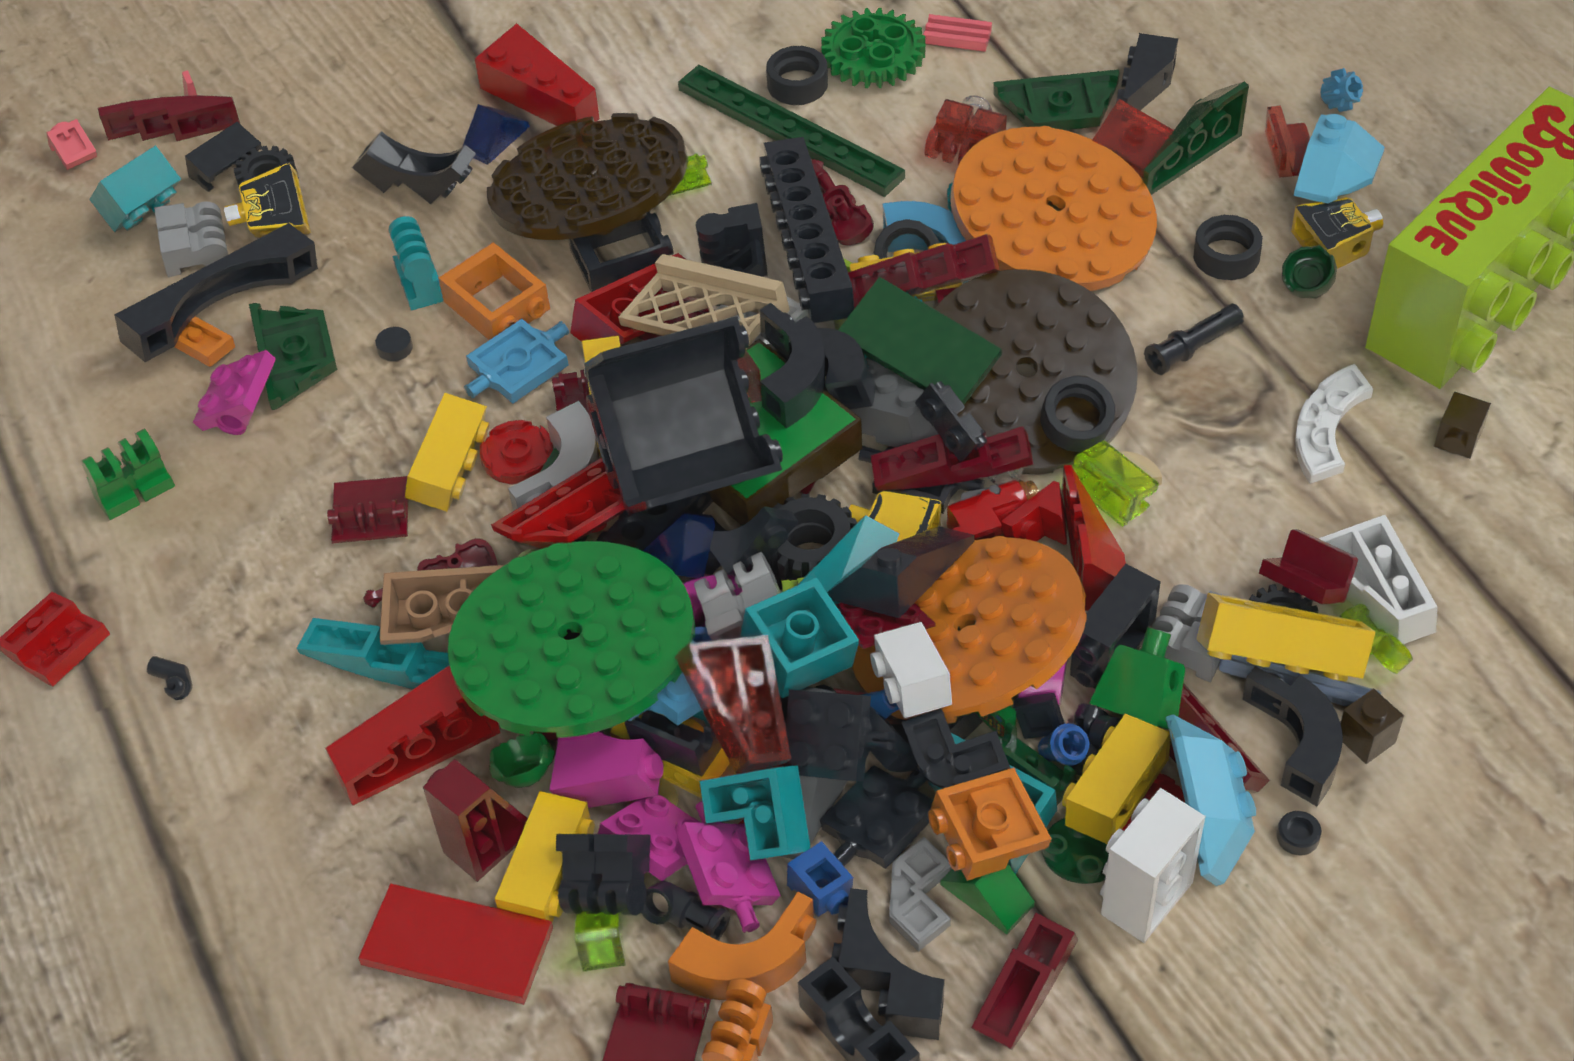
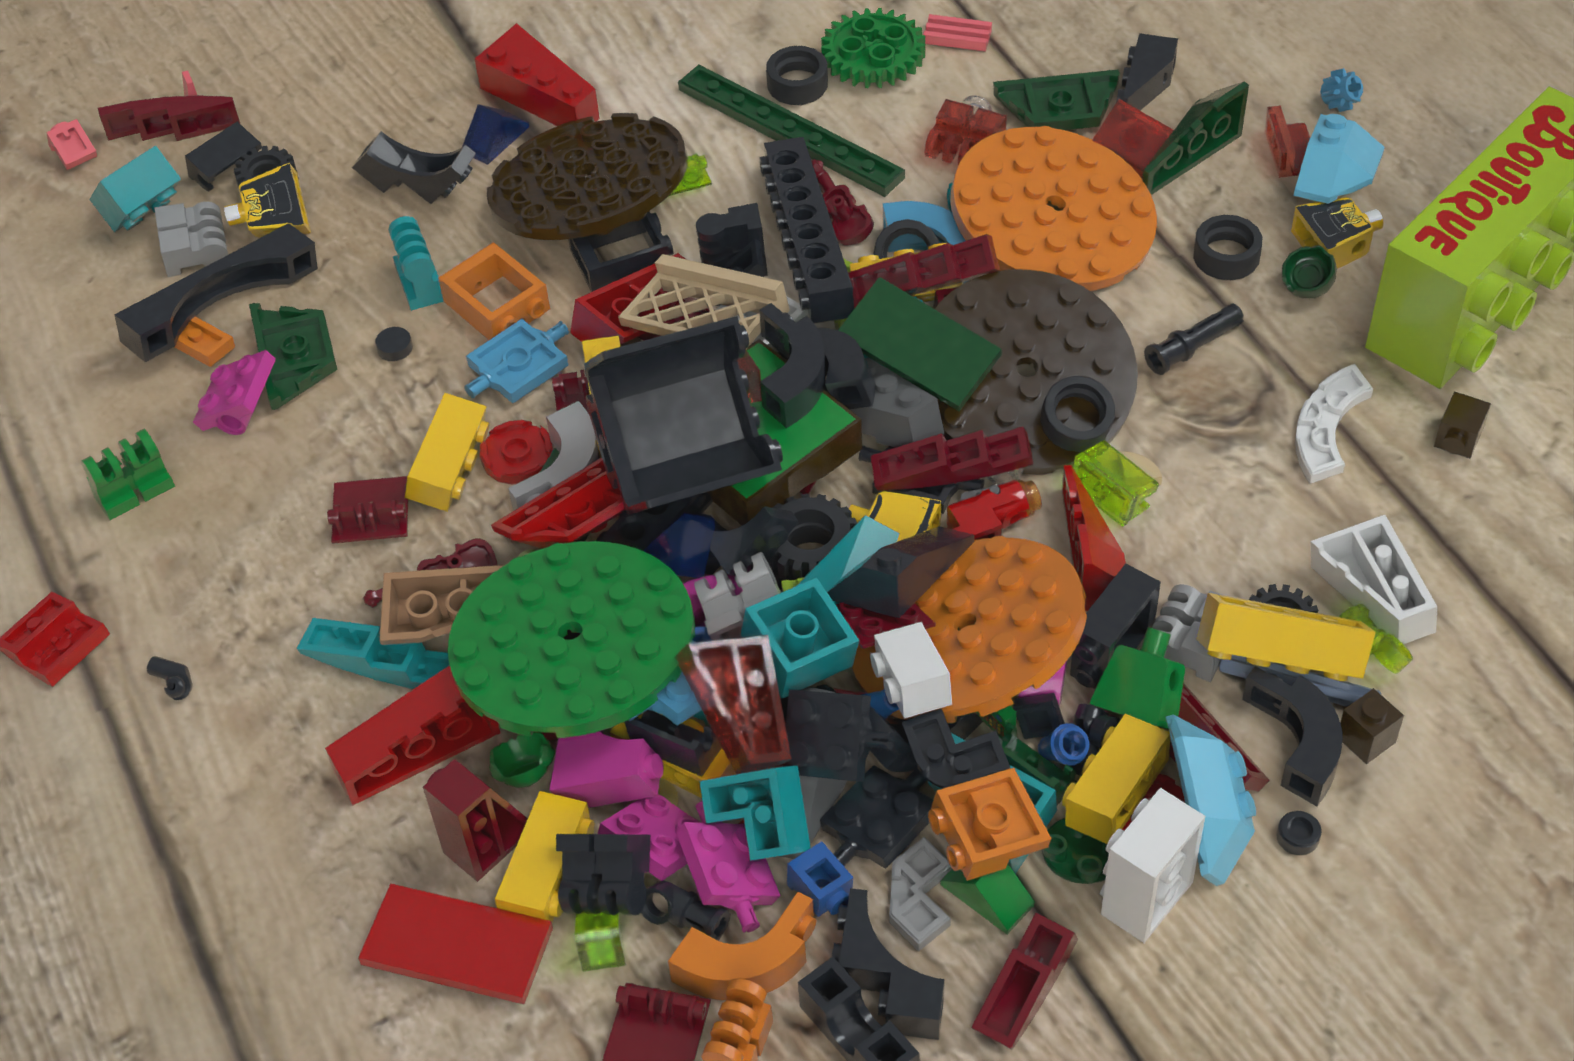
(940, 408): black hinge -> none
(1039, 517): red slope -> none
(1312, 568): dark red panel -> none

